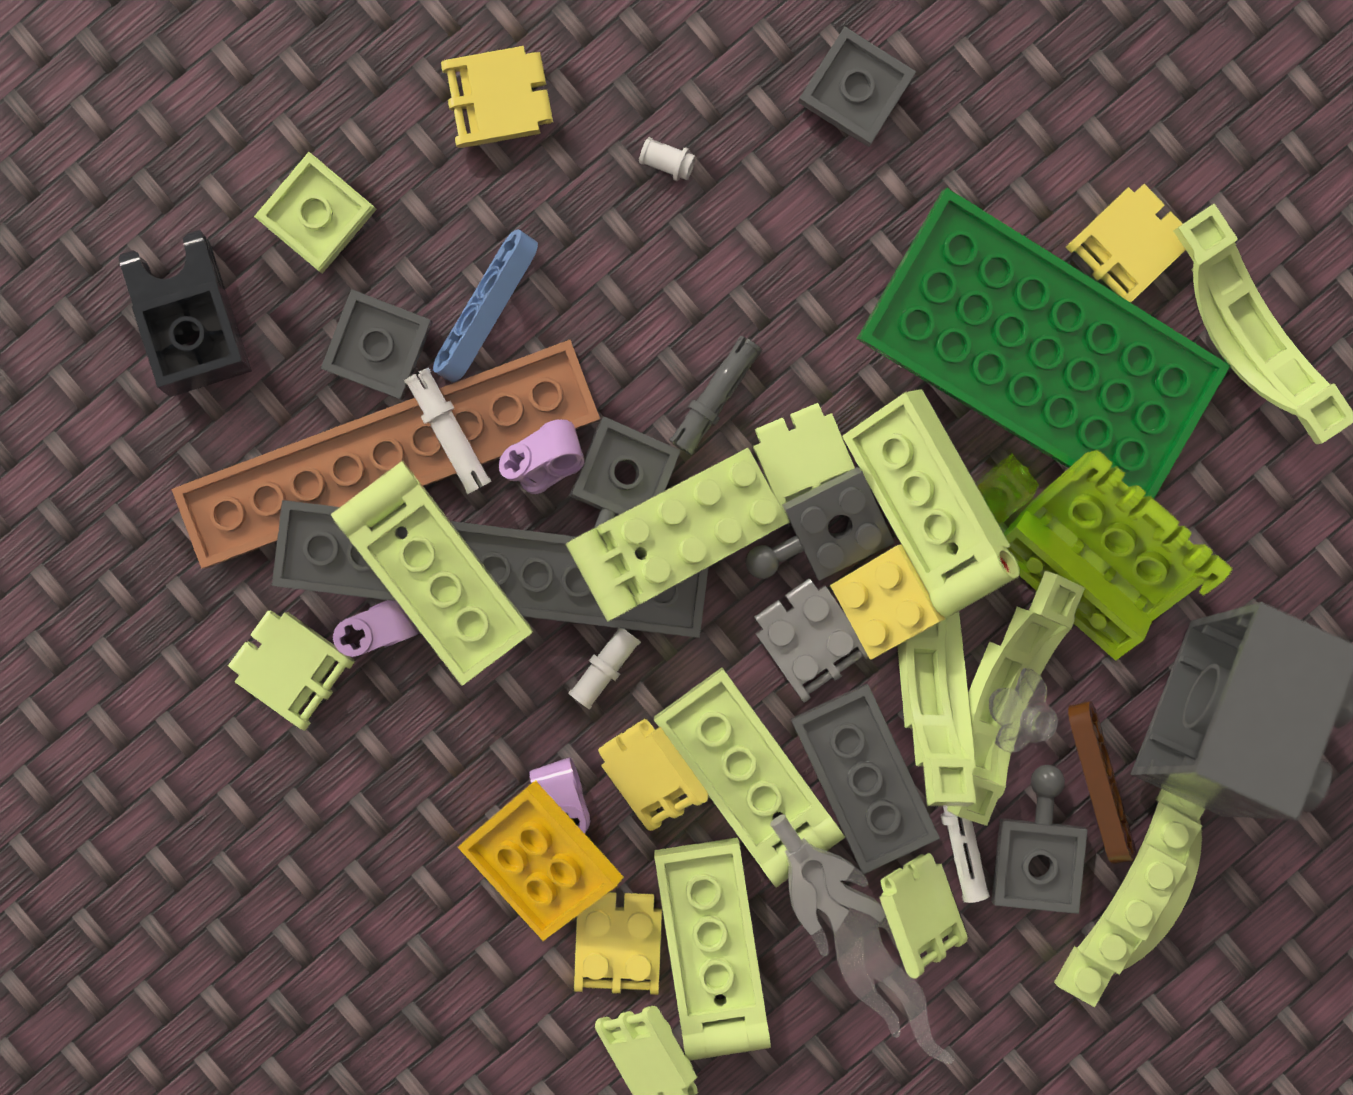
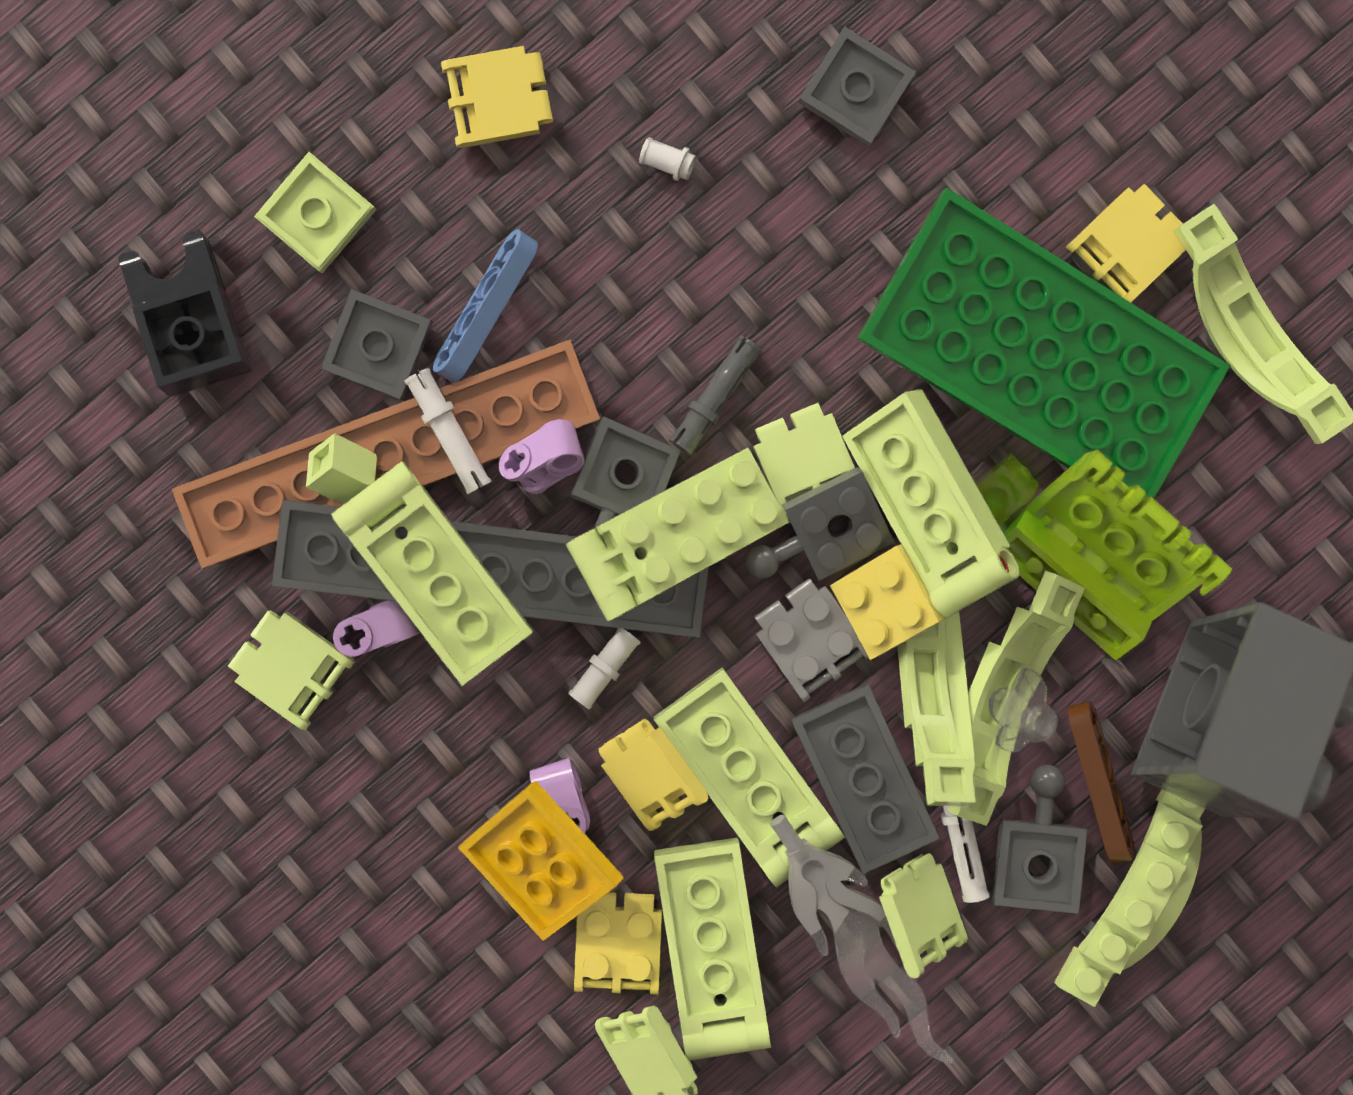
(340, 469): none -> yellowish green panel

